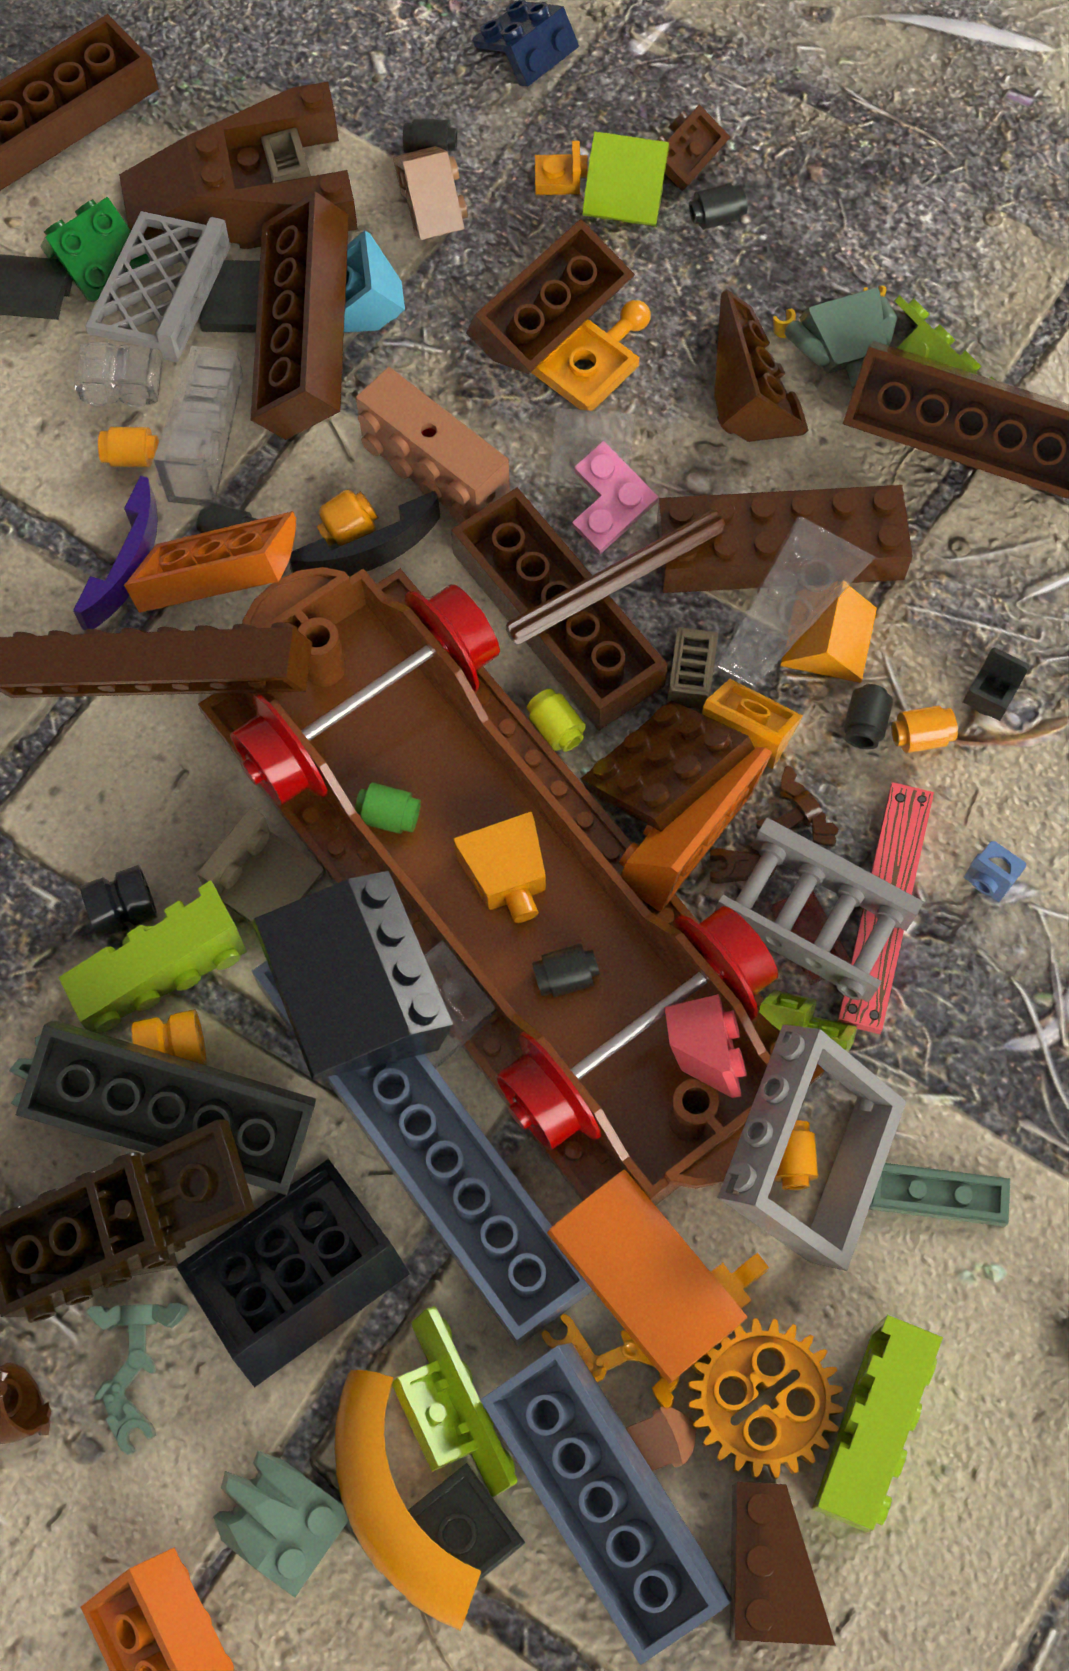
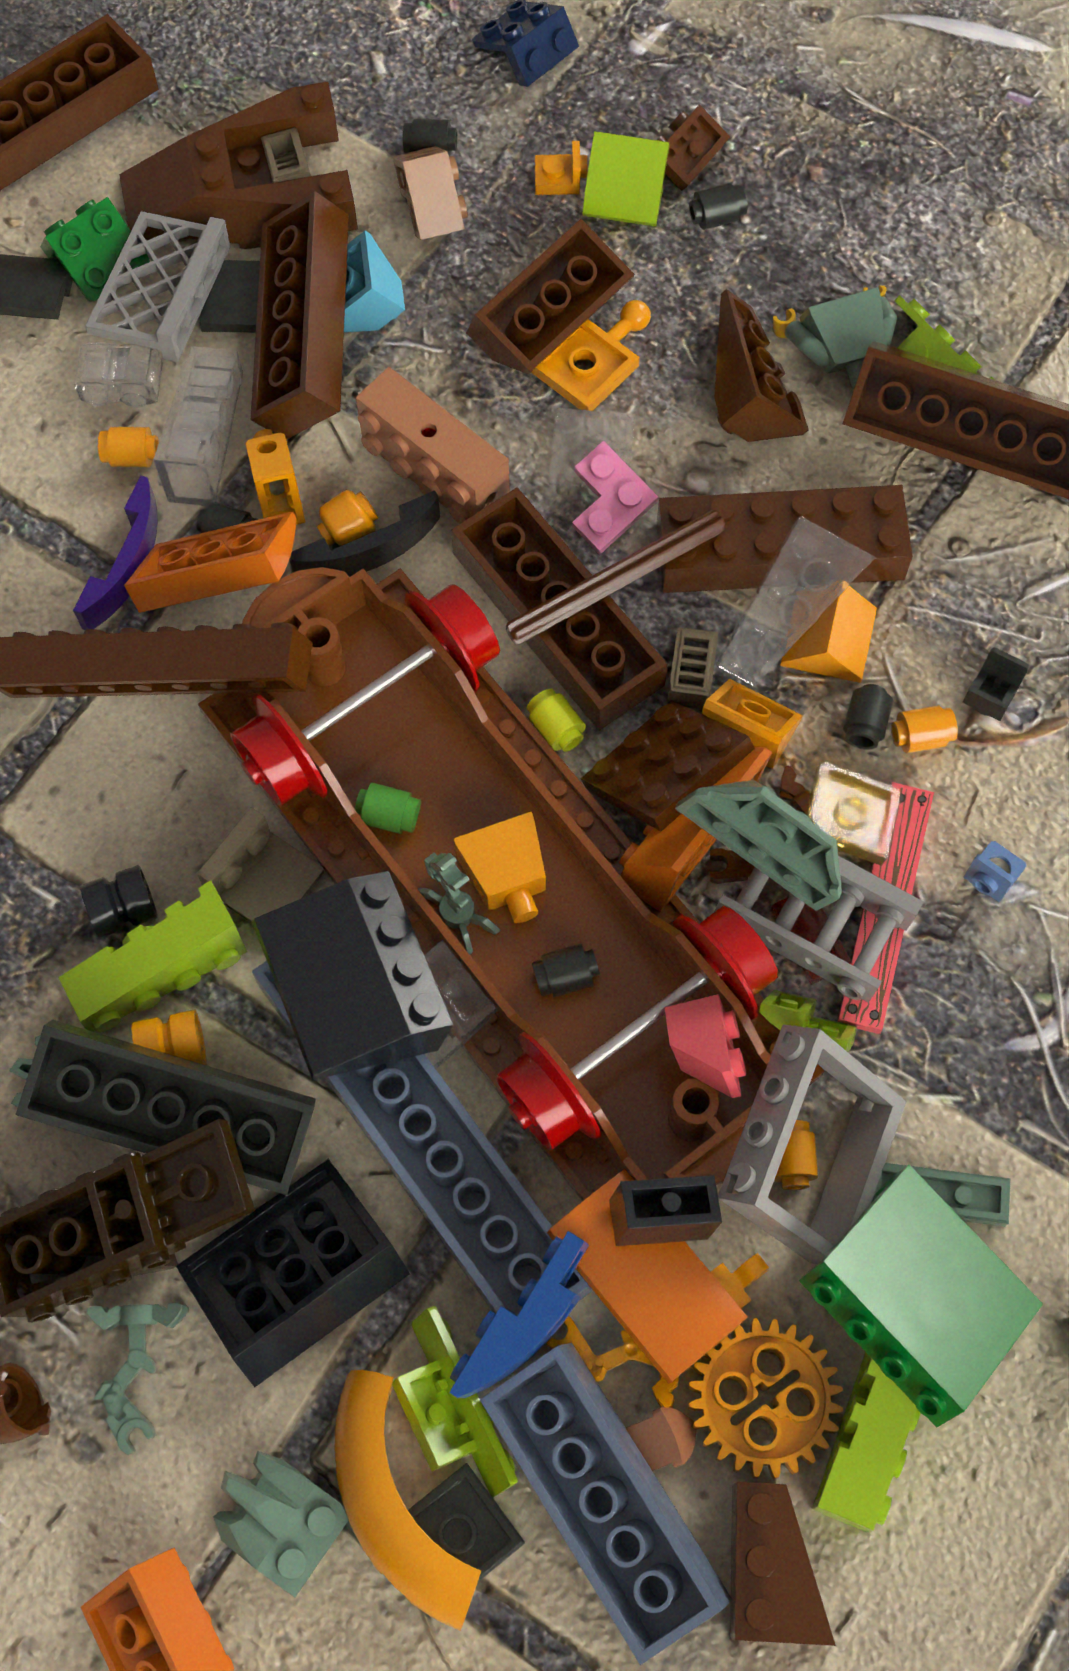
(272, 462): none -> light orange torso
(456, 906): none -> sand green piece
(513, 1339): none -> blue slope
(665, 1210): none -> black brick
(770, 837): none -> sand green wedge
(854, 811): none -> clear yellow tile
(923, 1296): none -> panel

